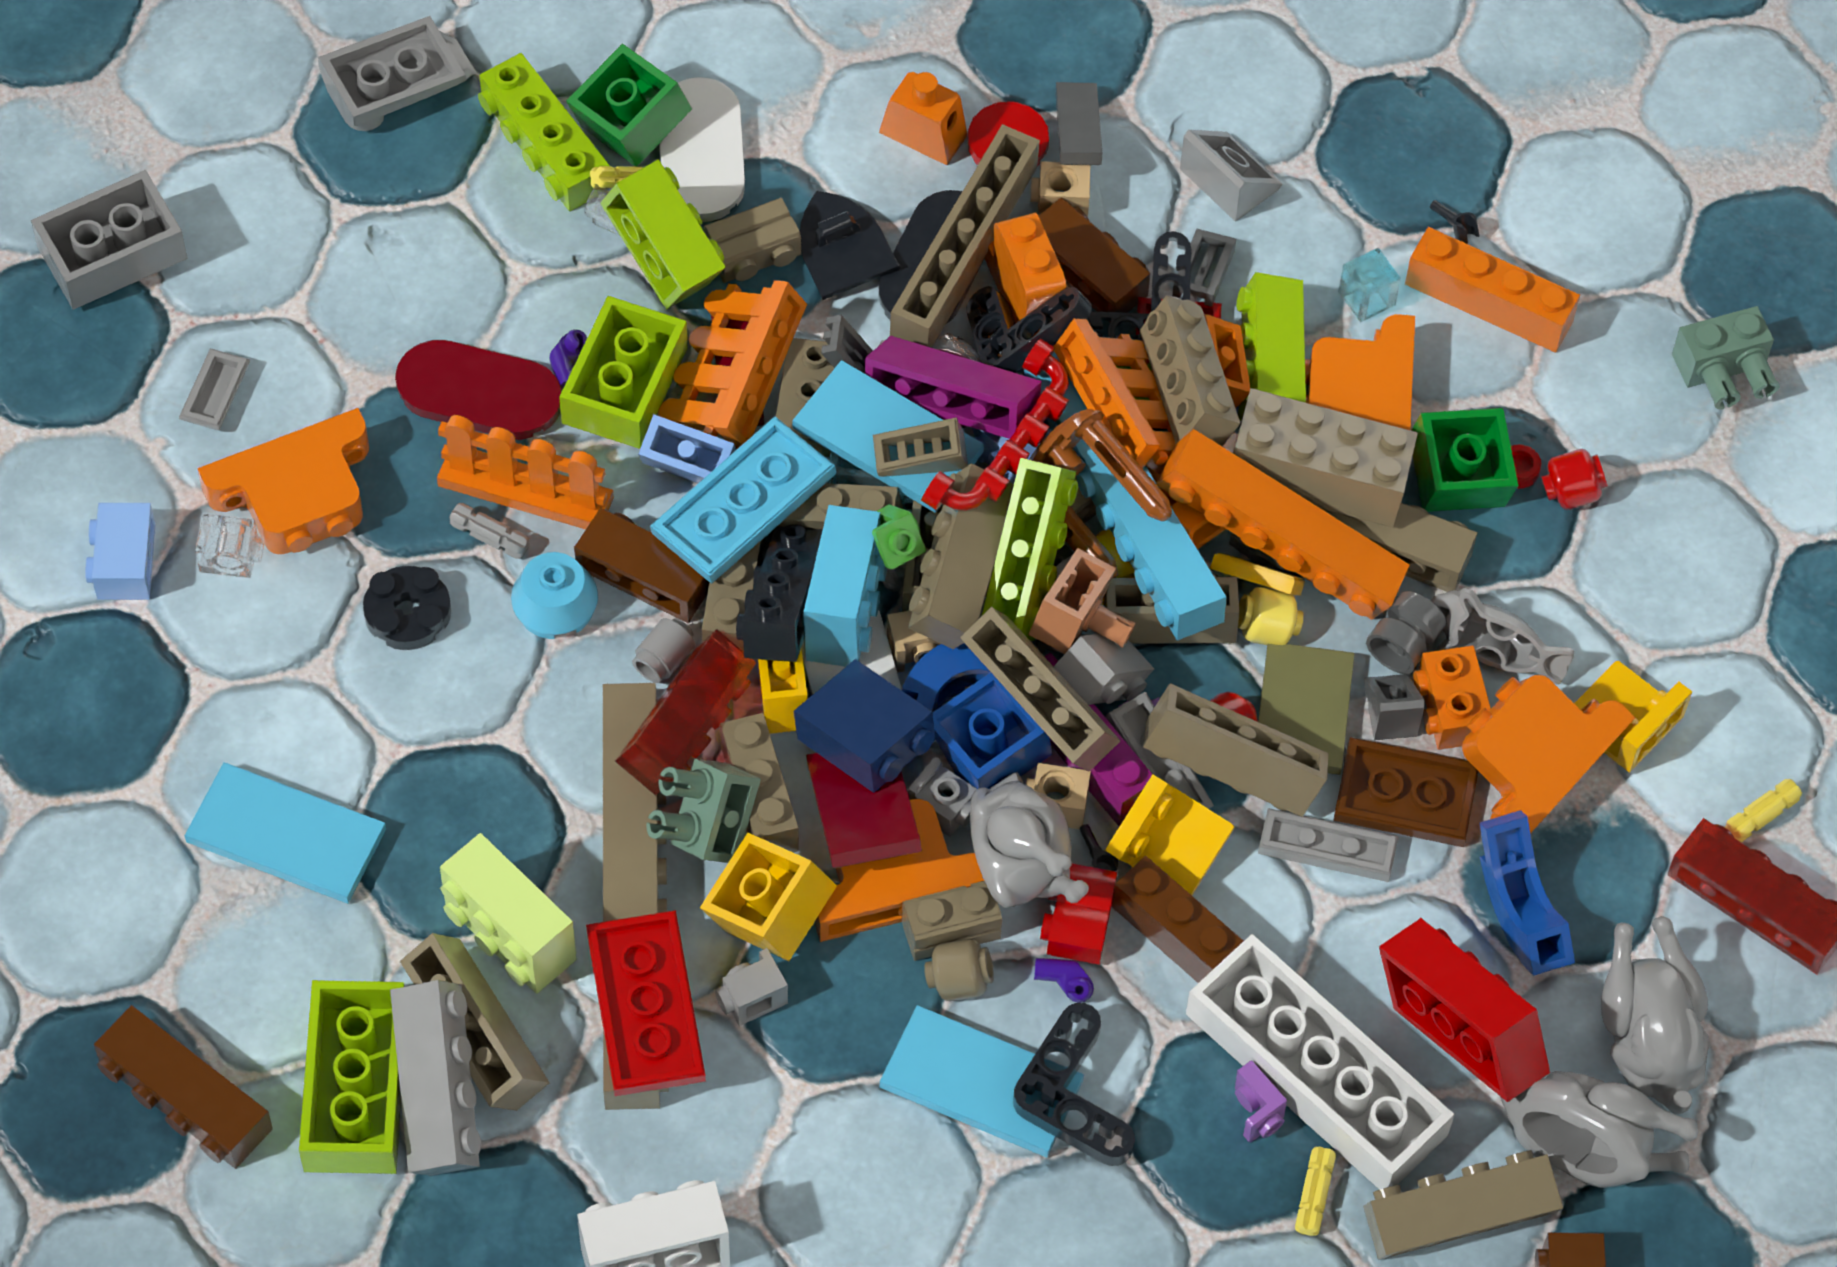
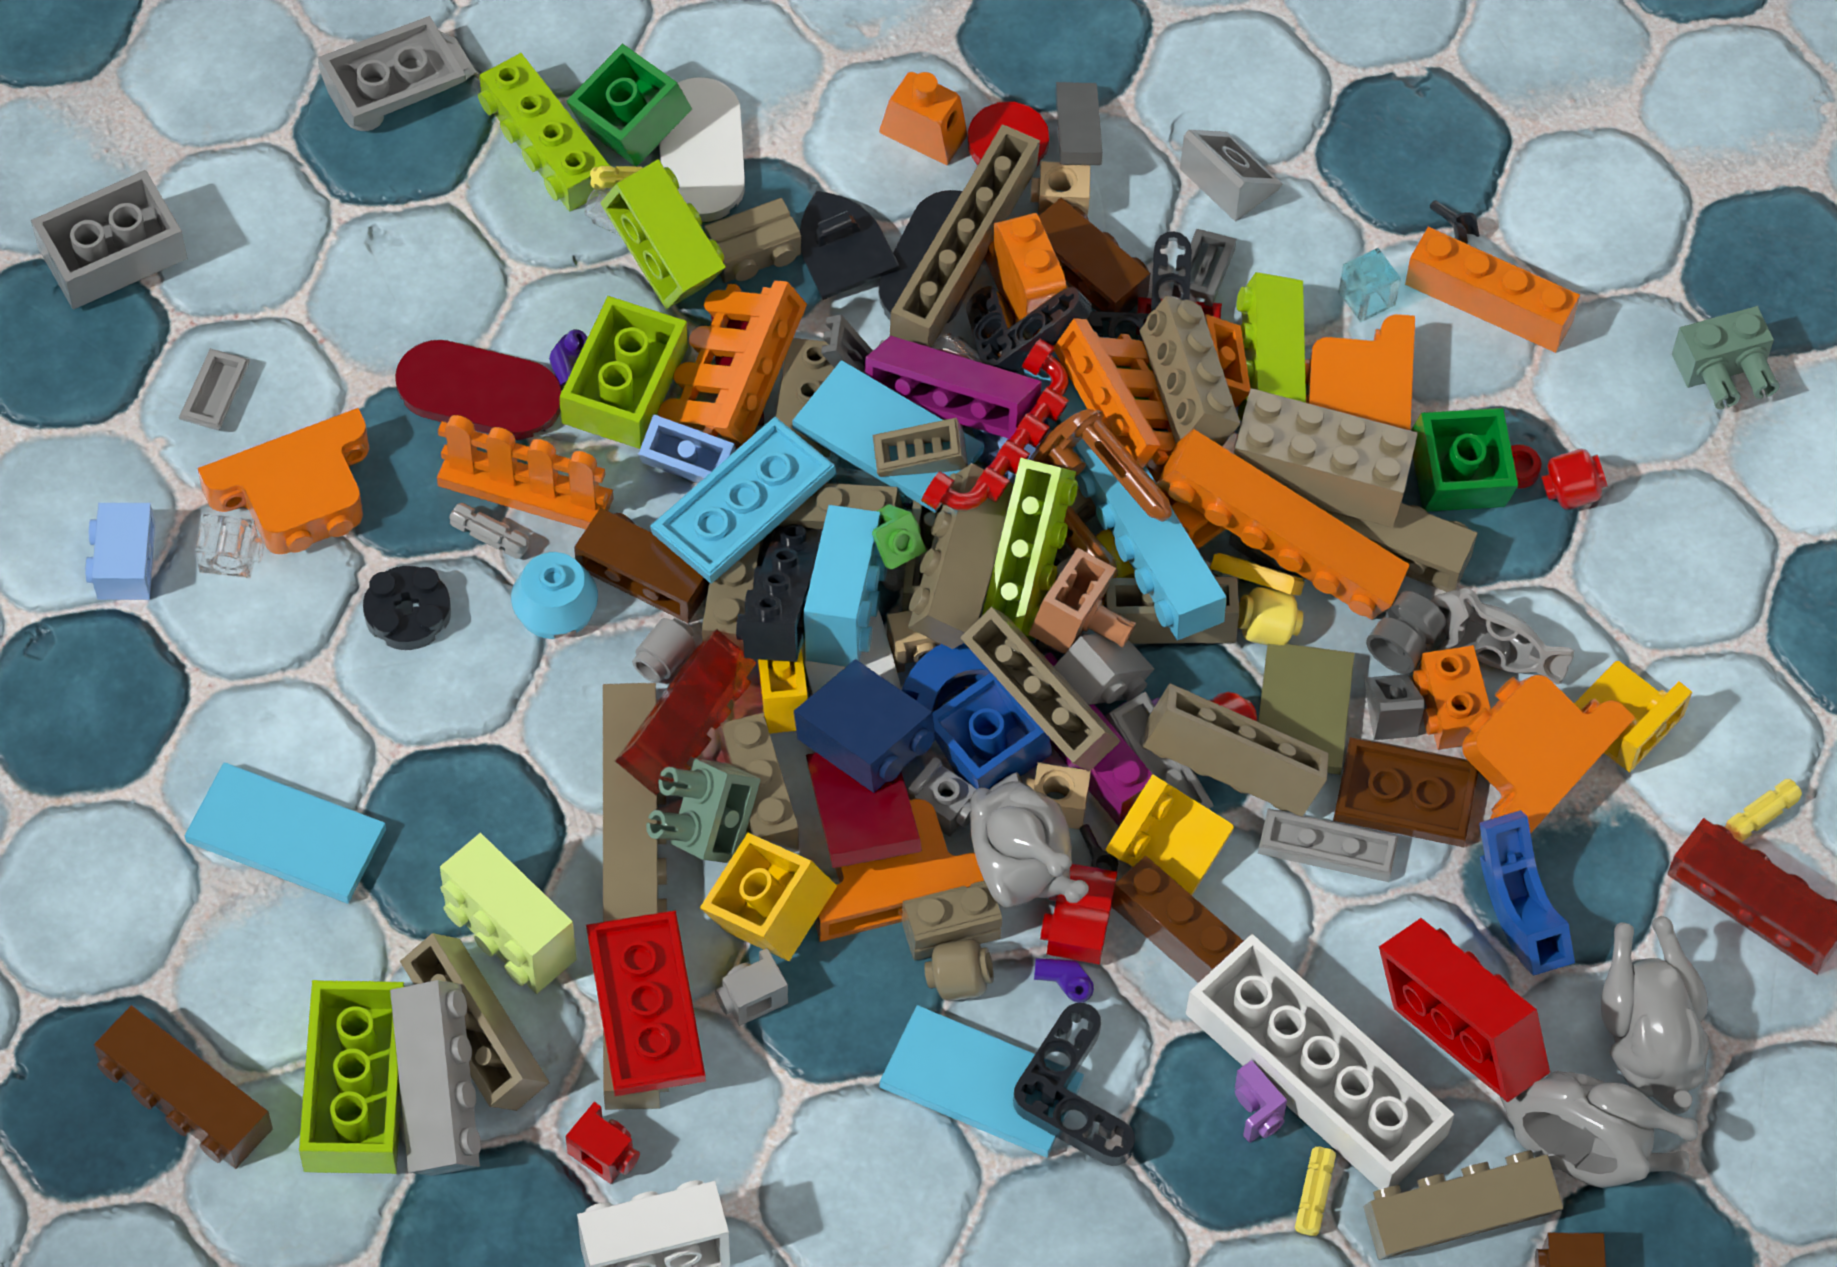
(602, 1145): none -> red brick

